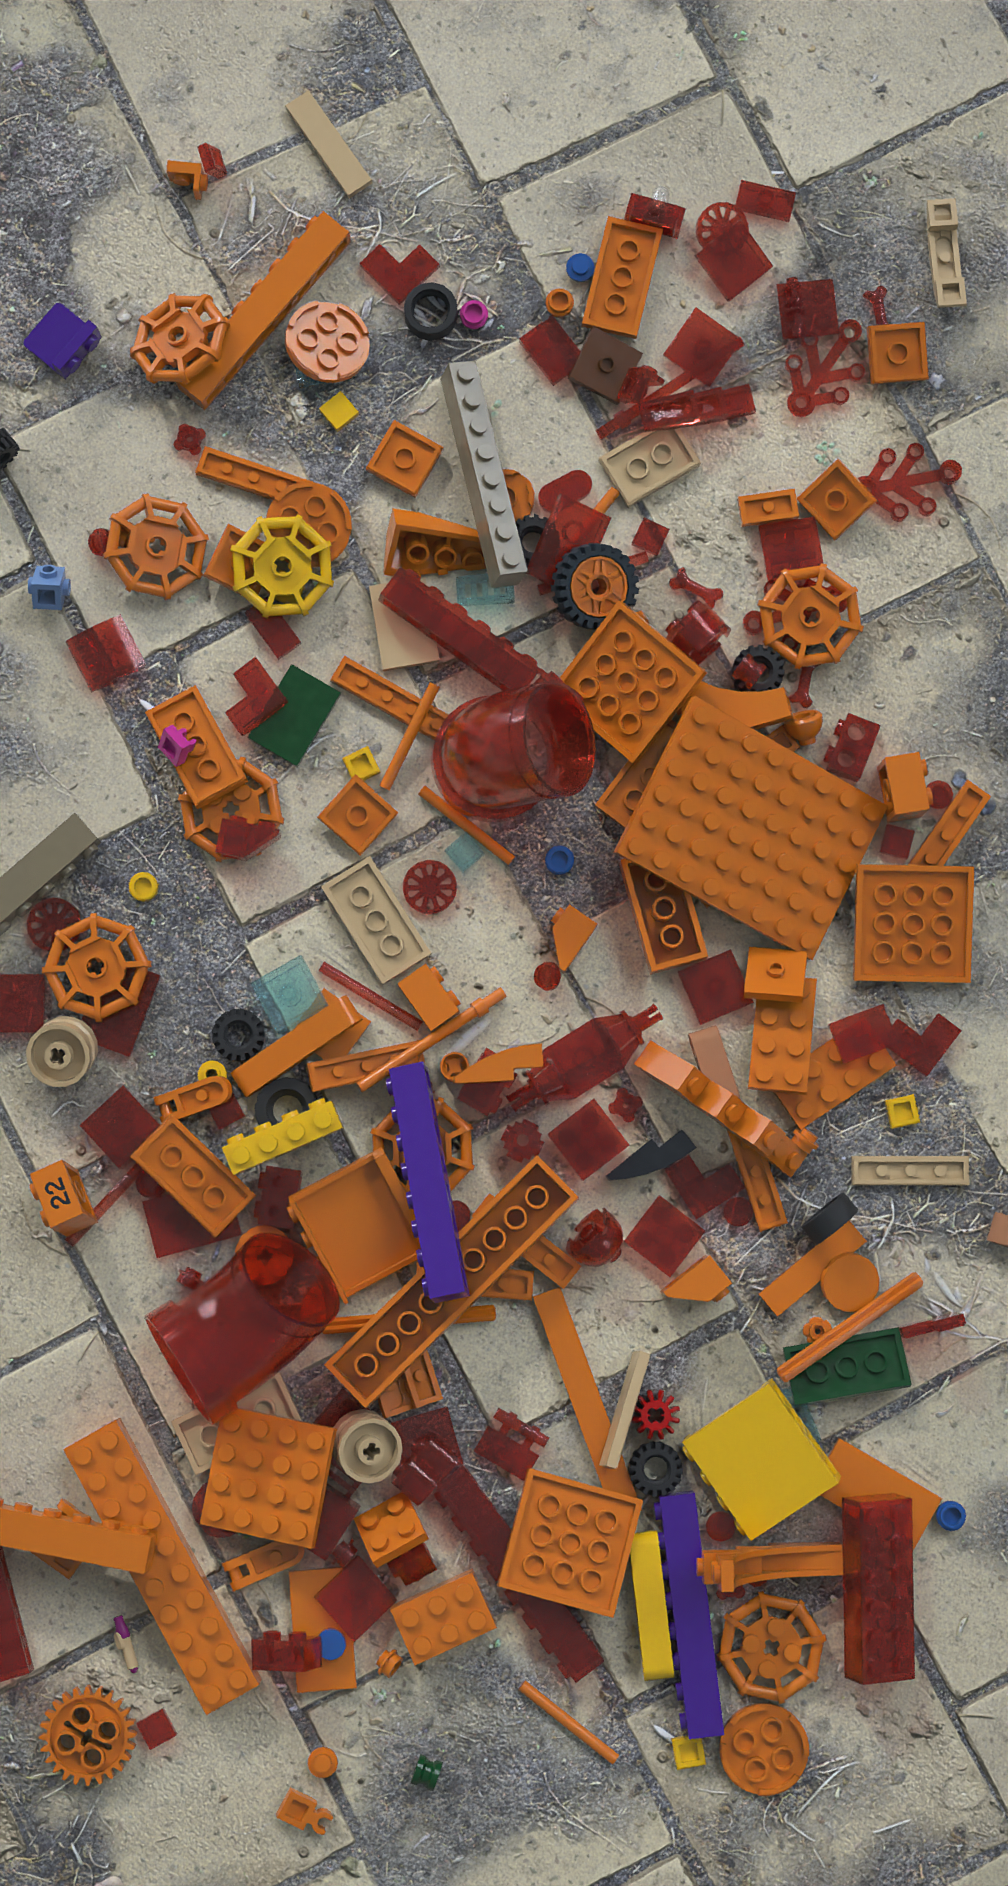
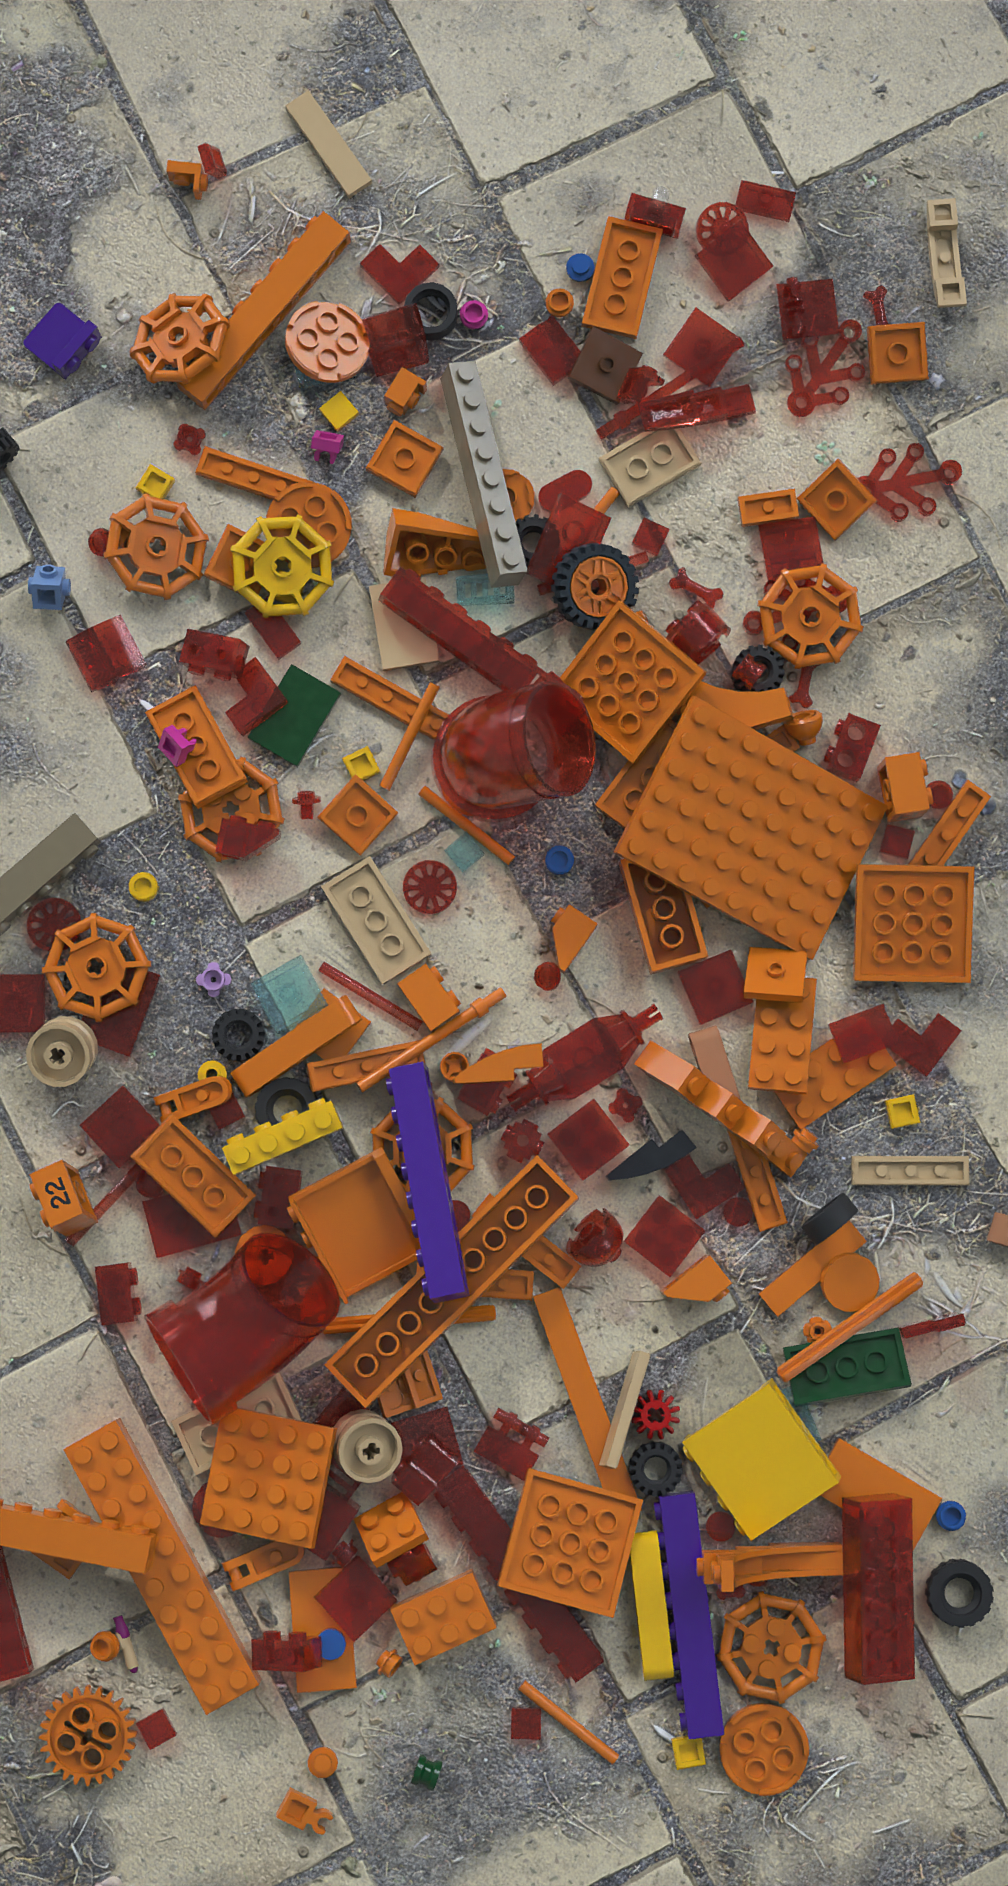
(105, 1646): none -> orange plate
(117, 1293): none -> clear red bracket
(155, 483): none -> yellow tile
(213, 987): none -> lavender plate
(214, 655): none -> clear red brick
(306, 800): none -> clear red plate
(326, 442): none -> dark pink tile
(396, 339): none -> clear red slope
(404, 392): none -> orange brick
(526, 1723): none -> clear red tile
(981, 1600): none -> black tyre

